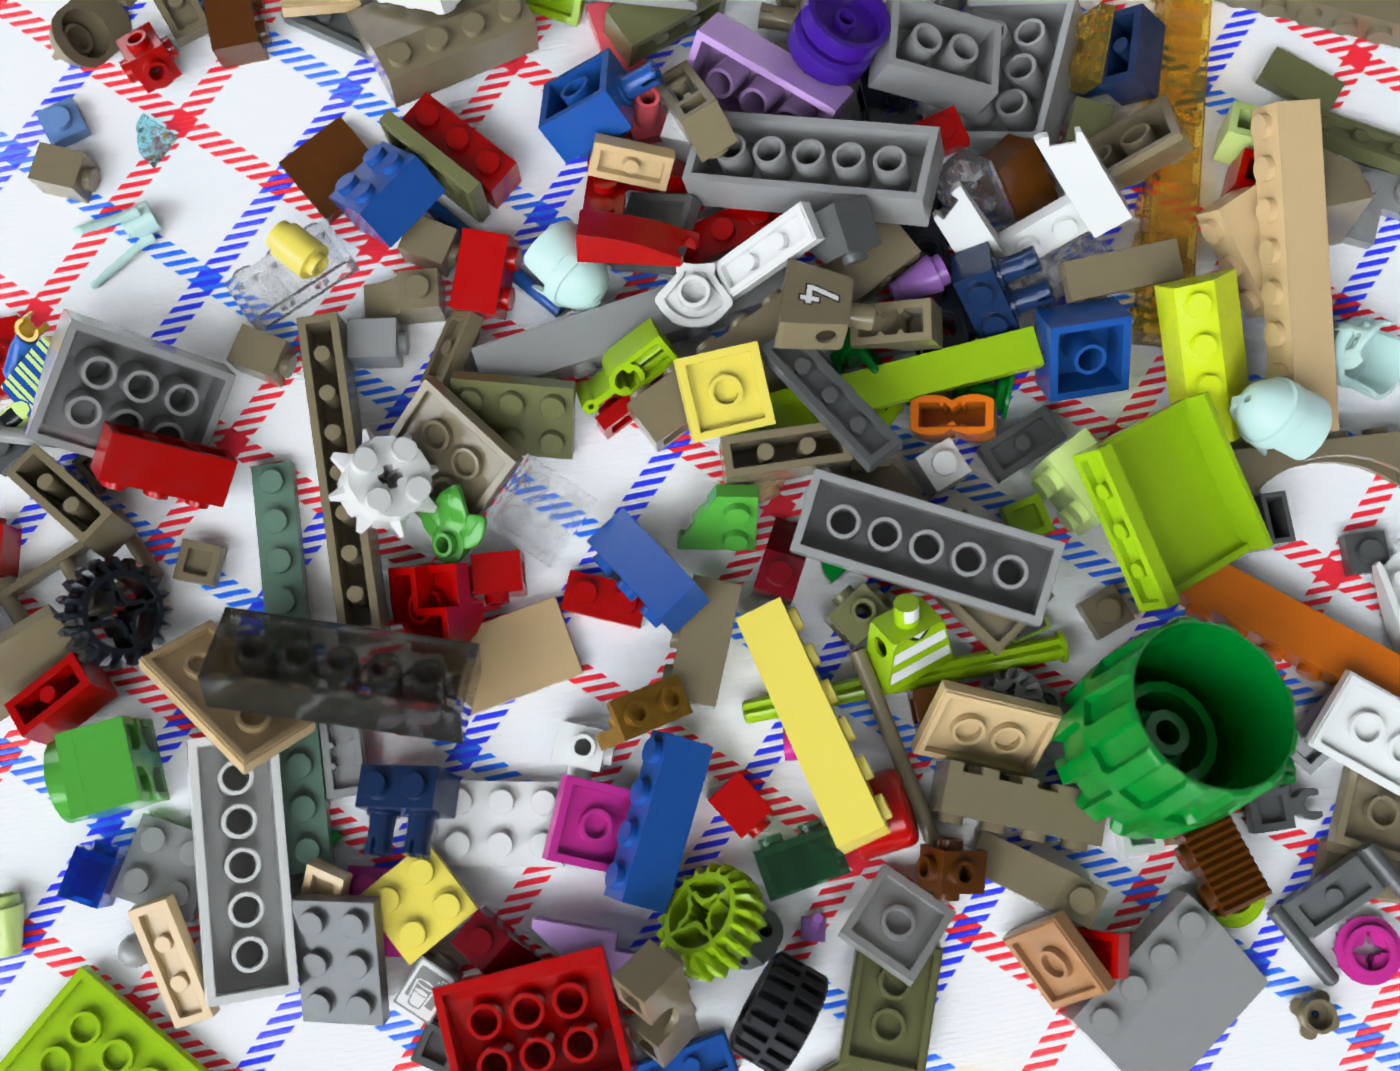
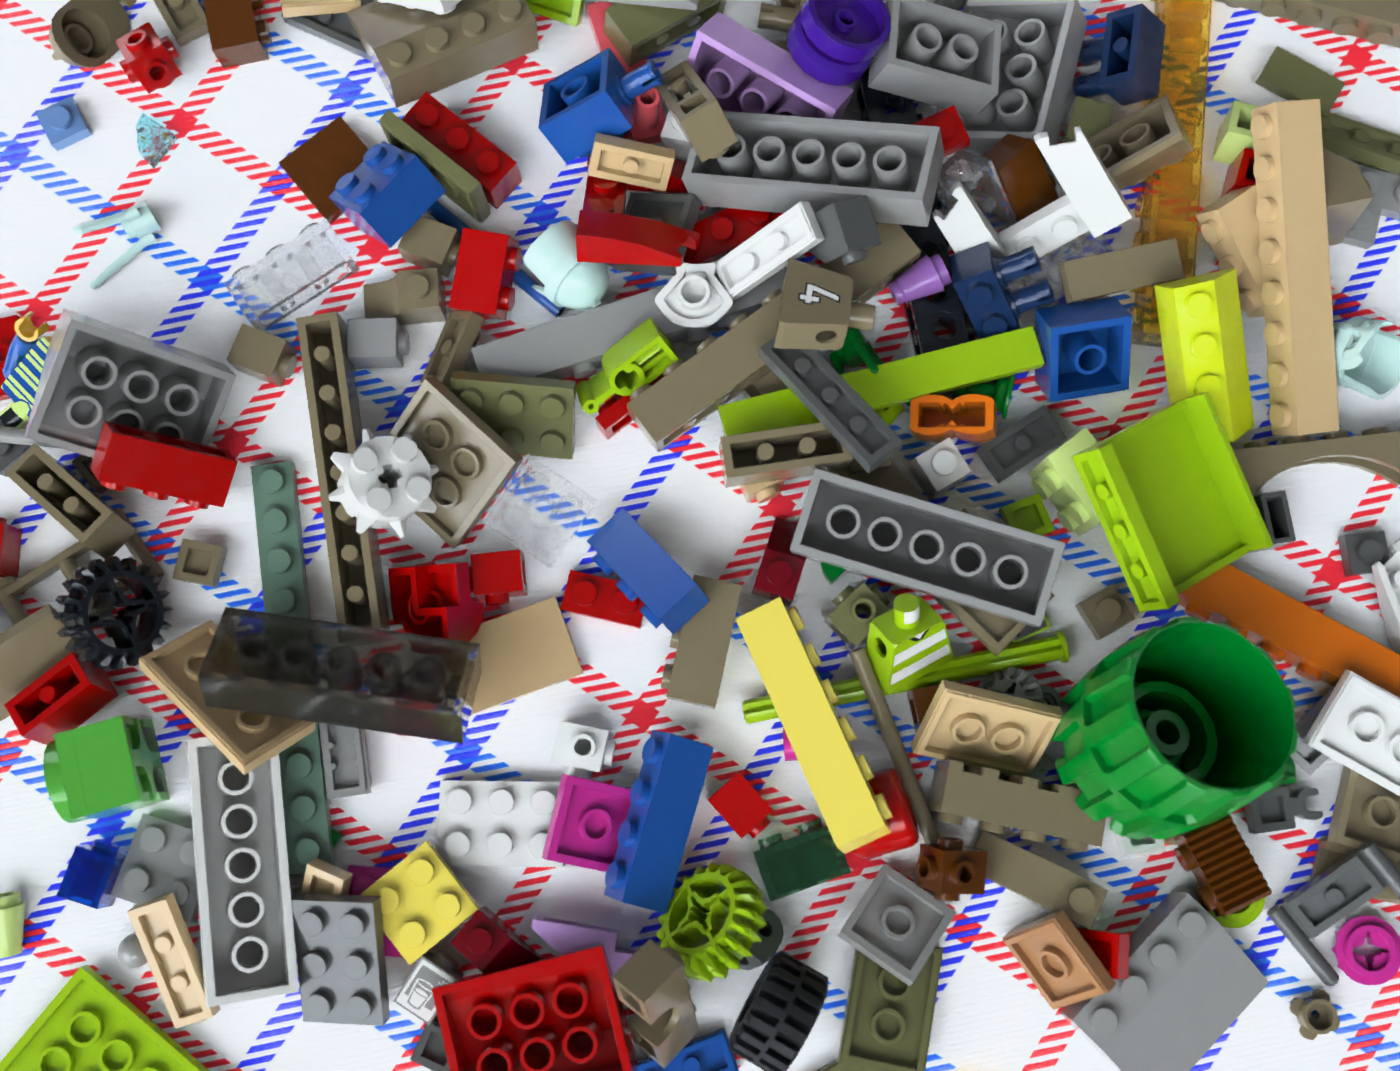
(64, 172): dark tan brick -> none
(297, 249): light yellow brick -> none
(409, 792): dark blue brick -> none
(452, 527): bright green plate -> none
(644, 711): pearl gold bracket -> none
(724, 391): light yellow plate -> none
(724, 520): bright green wing -> none
(813, 928): medium lavender hand -> none
(902, 326): dark tan arch -> none
(1092, 48): clear yellow plate -> none
(1282, 417): light aqua helmet -> none

